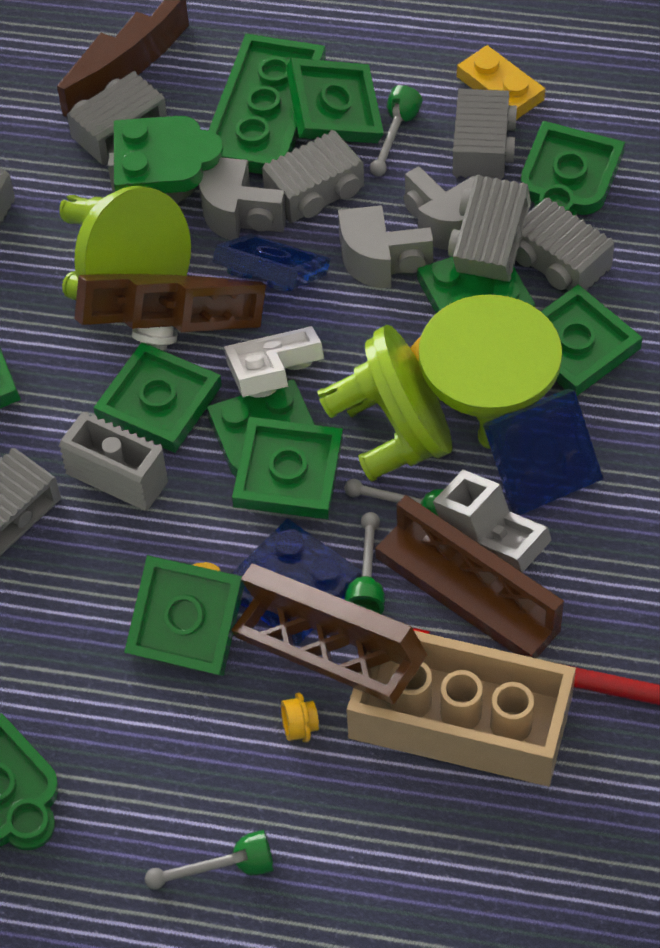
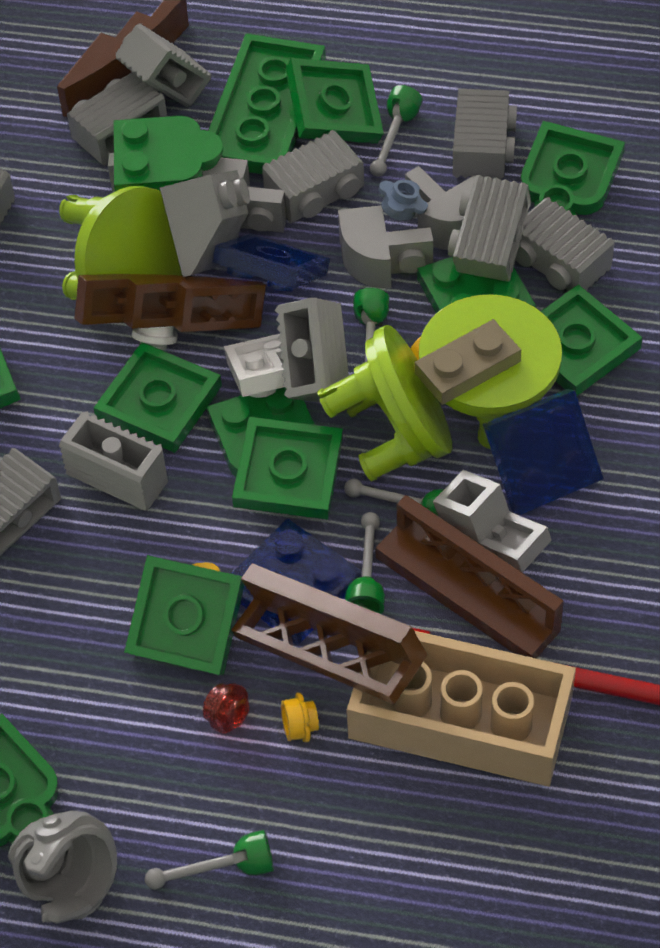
(65, 861): none -> light grey helmet
(163, 65): none -> light grey brick
(204, 215): none -> light grey slope
(226, 707): none -> clear red plate
(311, 346): none -> light grey brick
(370, 308): none -> green hinge
(402, 199): none -> sand blue plate
(467, 361): none -> dark tan plate
(492, 71): yellow plate -> none

